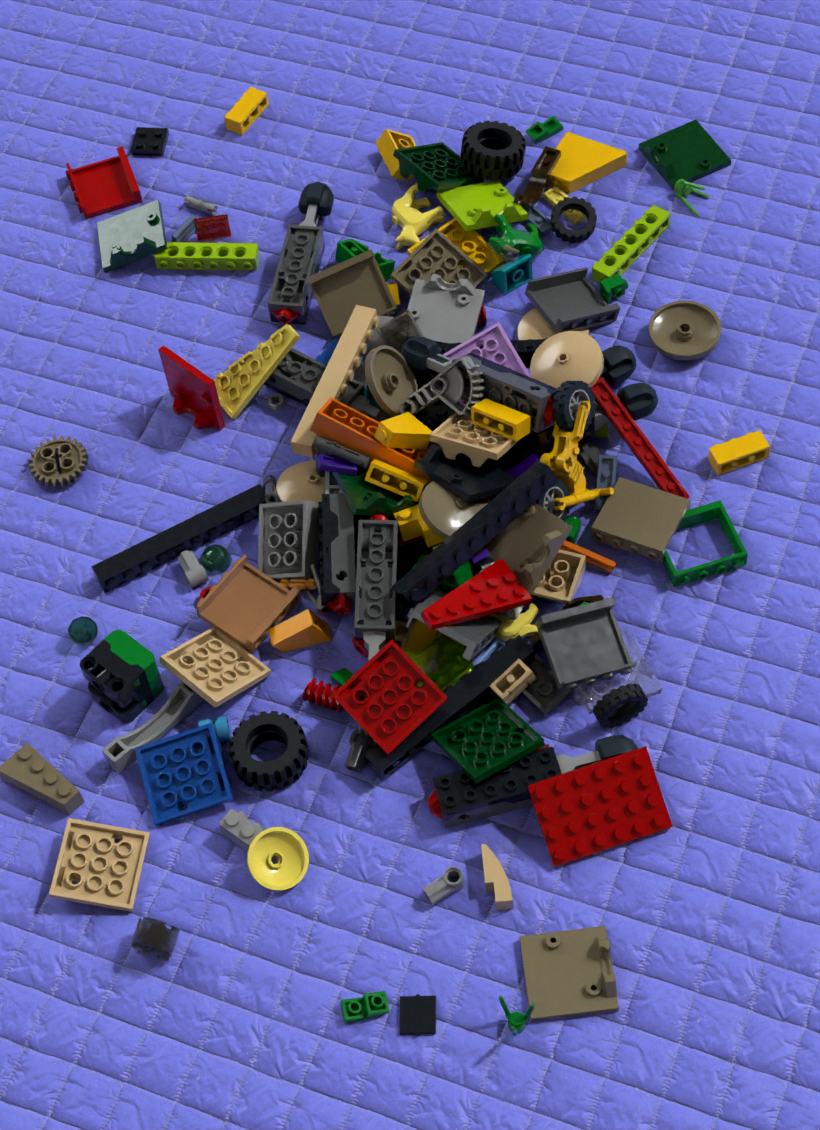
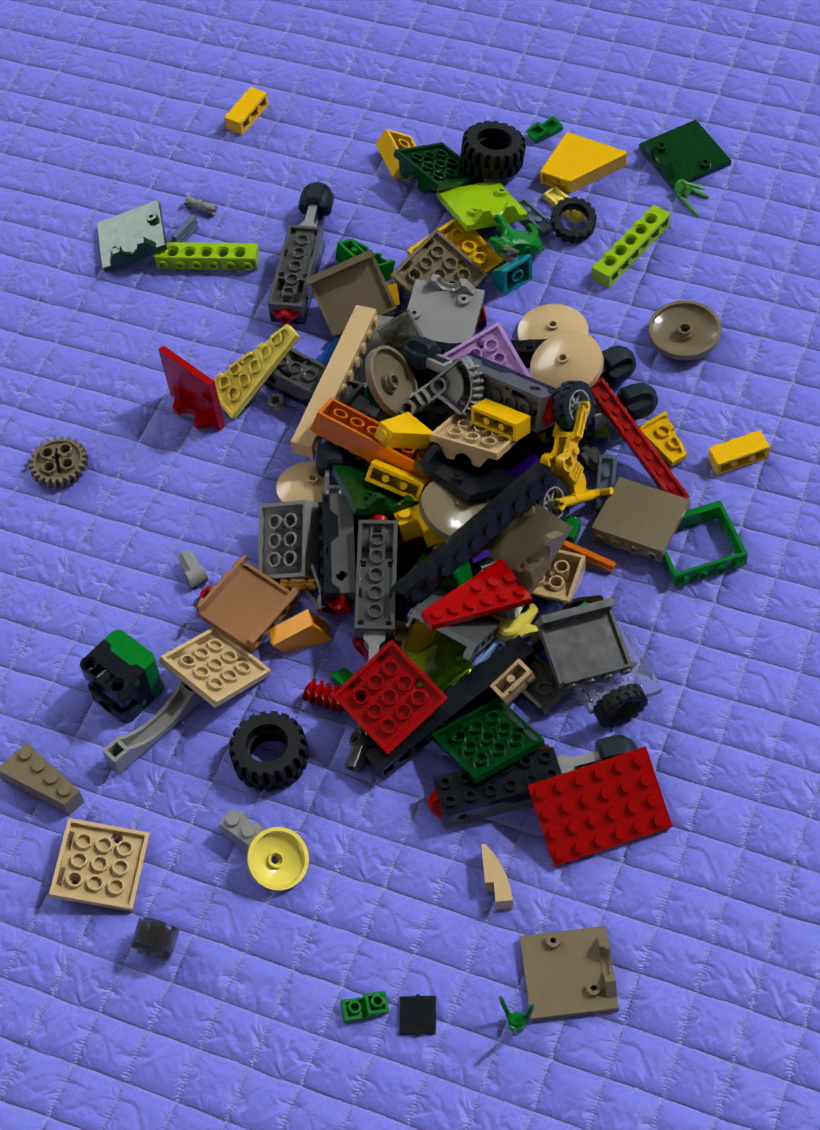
(83, 630): hair -> none
(104, 185): red panel -> none
(149, 141): black plate -> none
(179, 538): black brick -> none
(181, 776): blue piece -> none
(212, 227): clear red plate -> none
(216, 558): hair -> none
(221, 727): dark azure wheel -> none
(270, 489): dark grey pin -> none
(336, 464): dark purple tile -> none
(349, 455): dark grey pin -> none
(412, 221): light yellow animal -> none
(443, 887): light grey piece -> none
(539, 176): dark brown piece -> none
(570, 301): dark grey panel -> none
(613, 287): green brick -> none
(664, 439): none -> yellow wing

